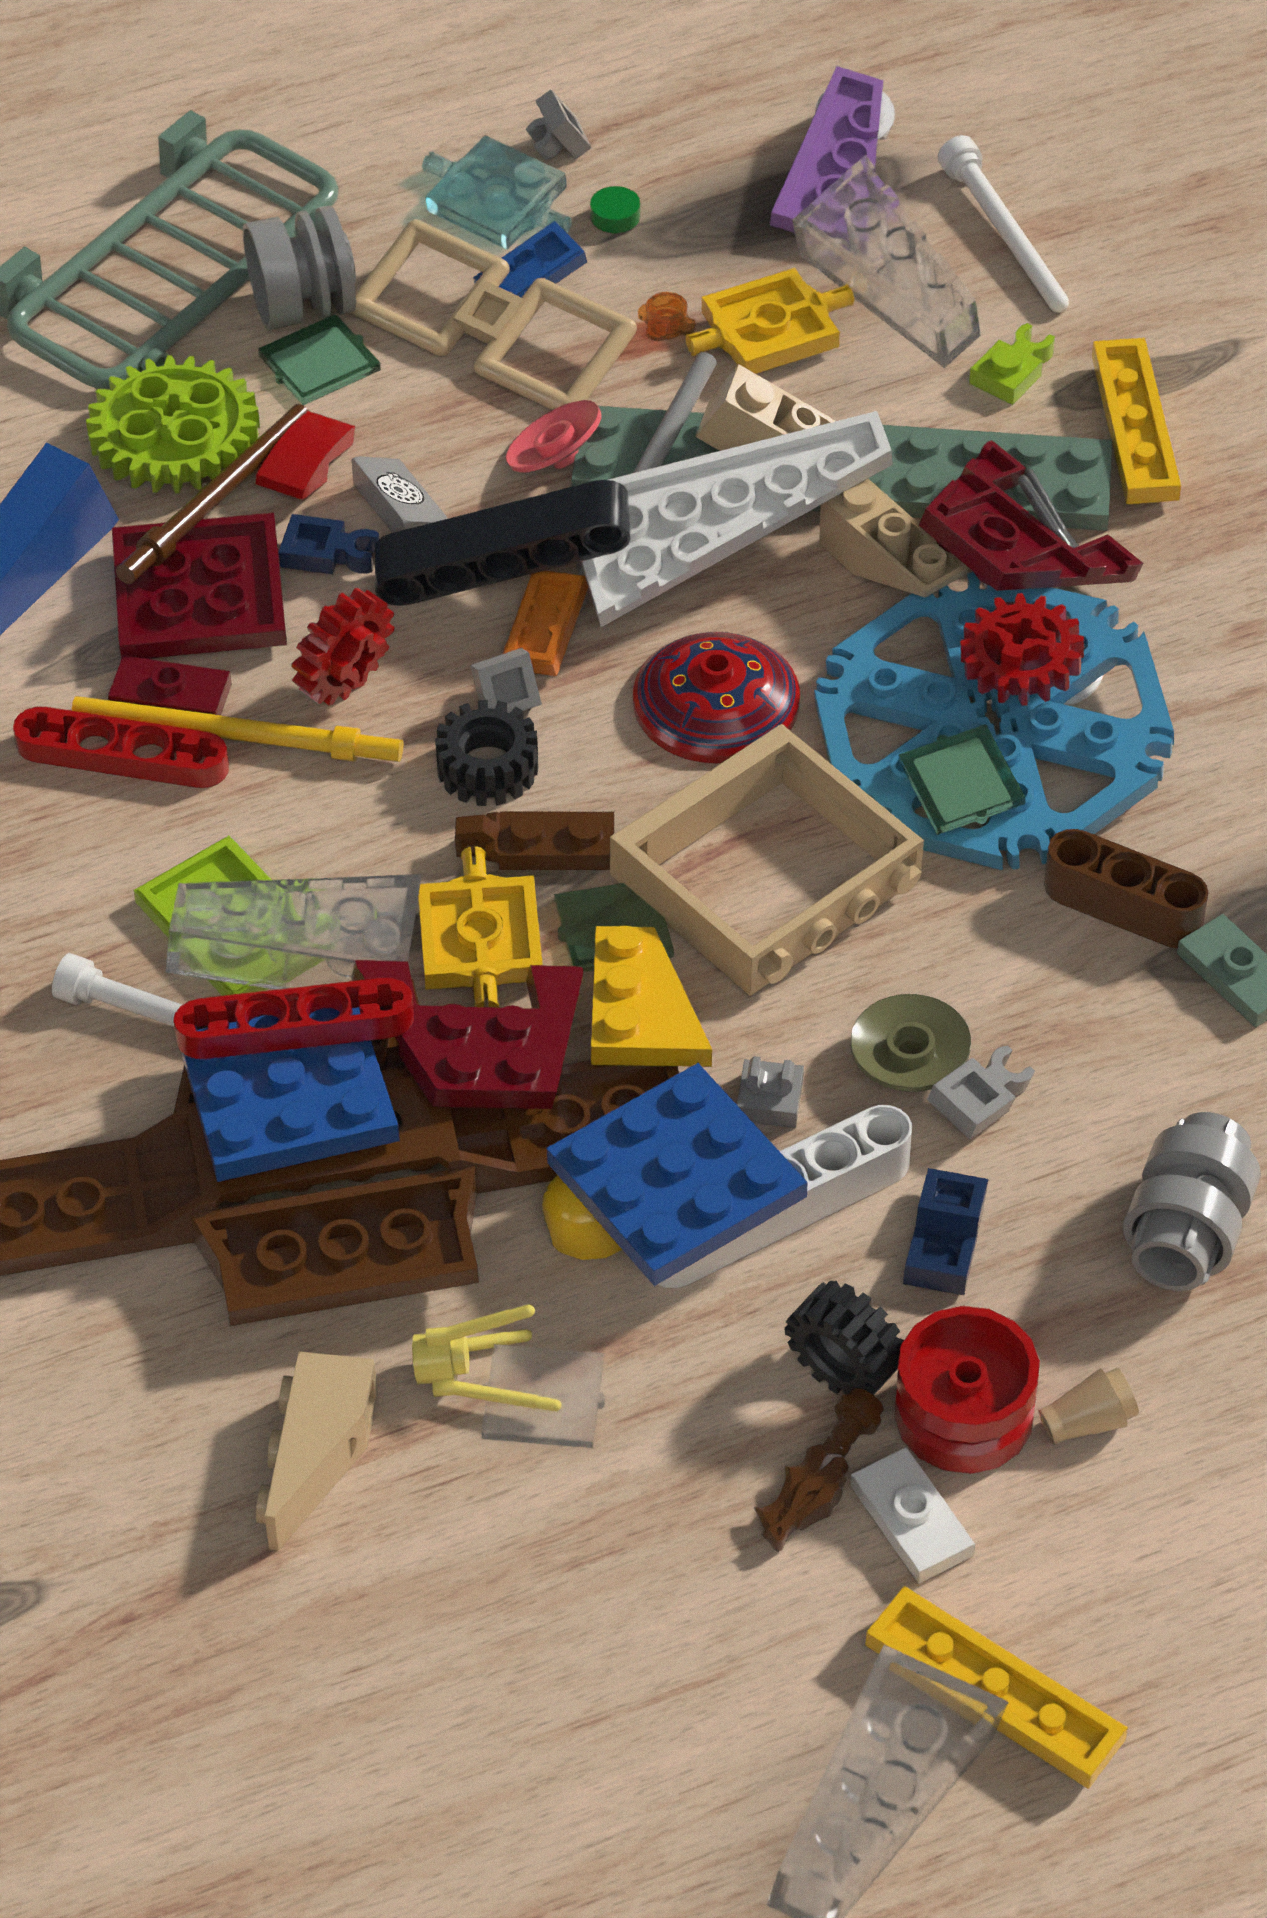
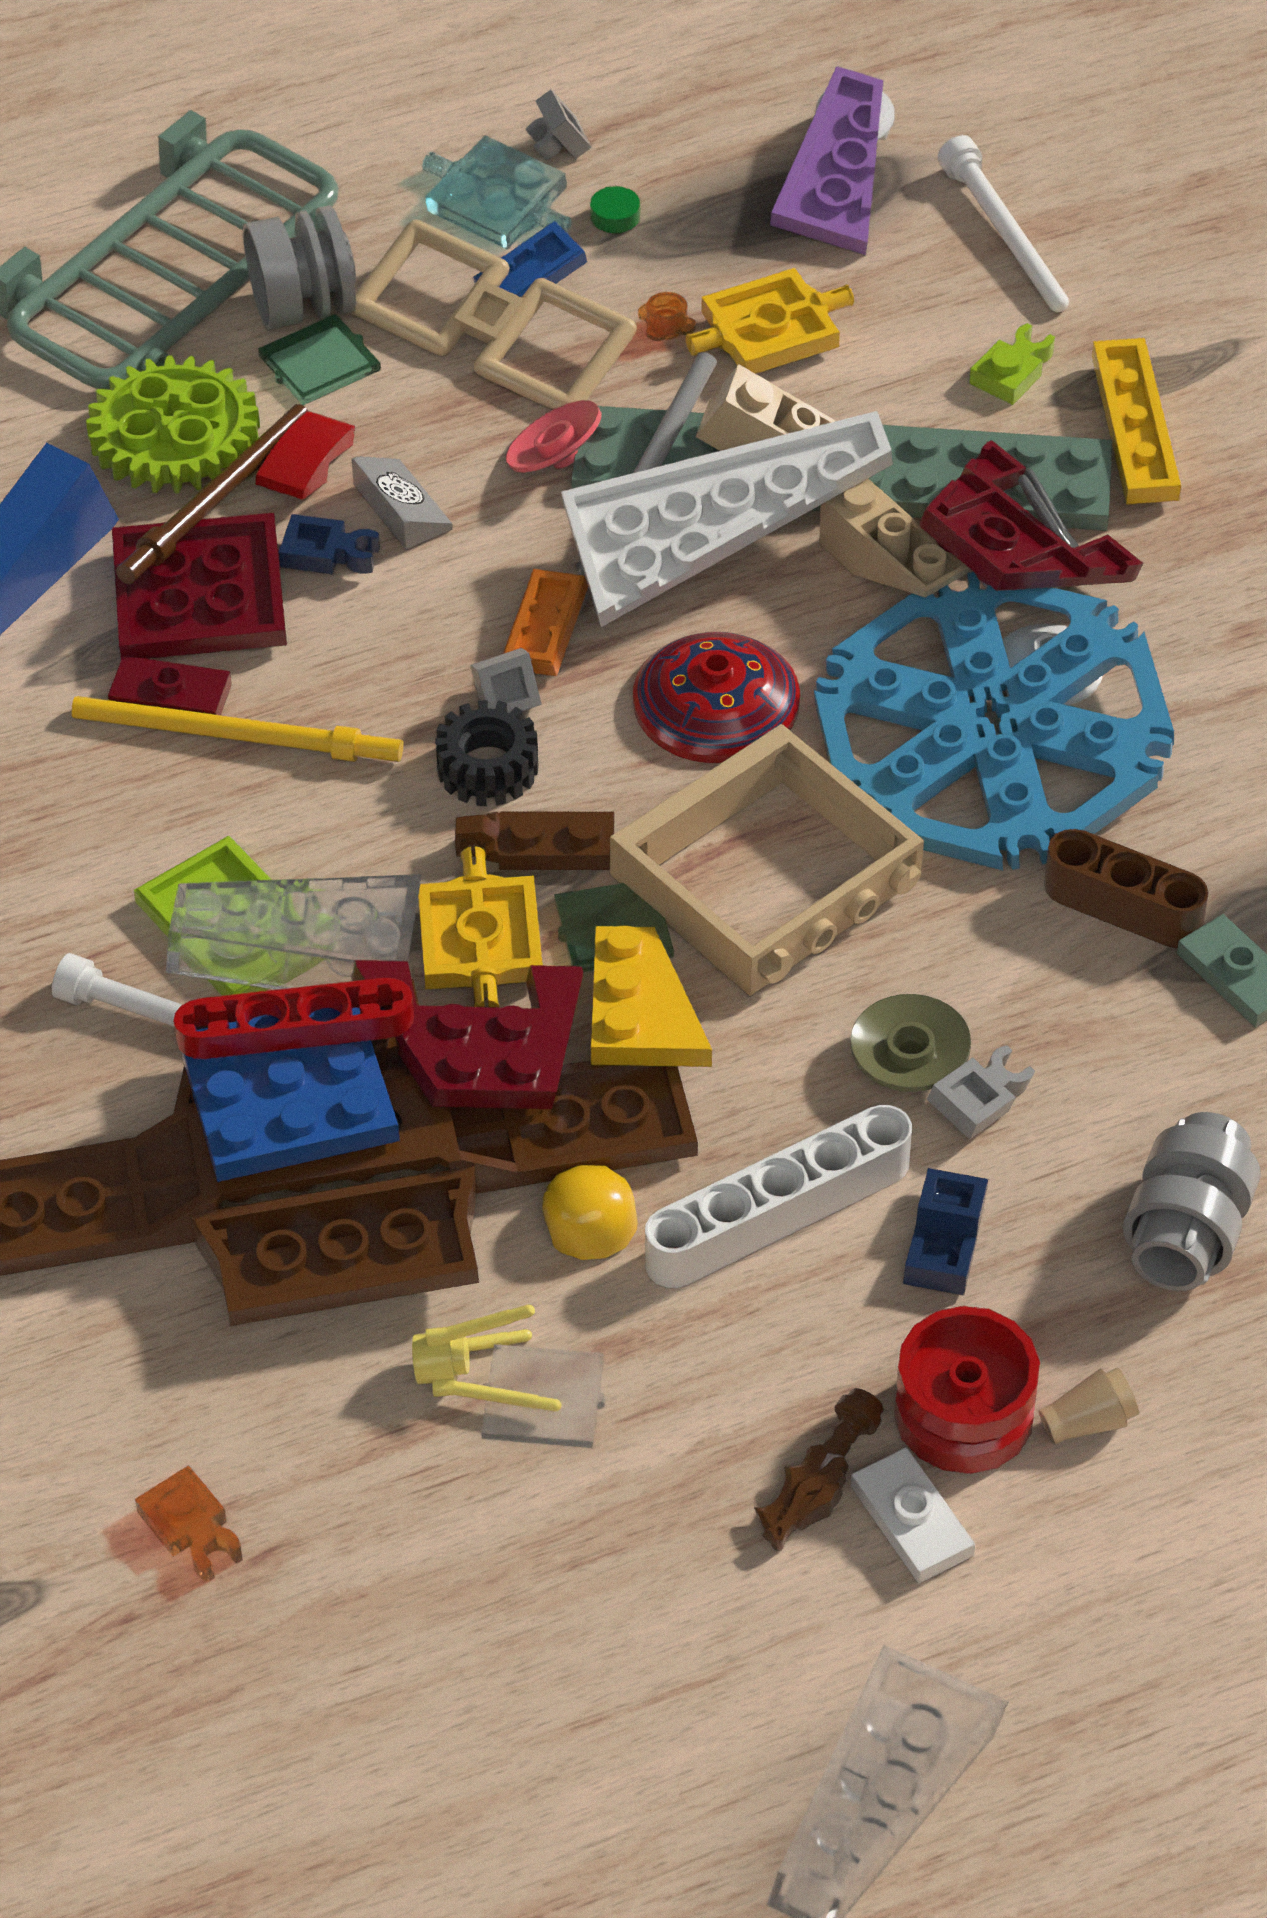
(123, 739): red beam -> none
(189, 1515): none -> clear orange plate
(323, 1434): tan slope -> none
(343, 646): red gear -> none
(502, 542): black beam -> none
(676, 1173): blue plate -> none
(771, 1092): light grey tile -> none
(844, 1339): black tyre -> none
(868, 241): clear wedge -> none
(961, 779): clear green piece -> none
(1022, 649): red gear -> none
(1039, 1710): yellow plate -> none

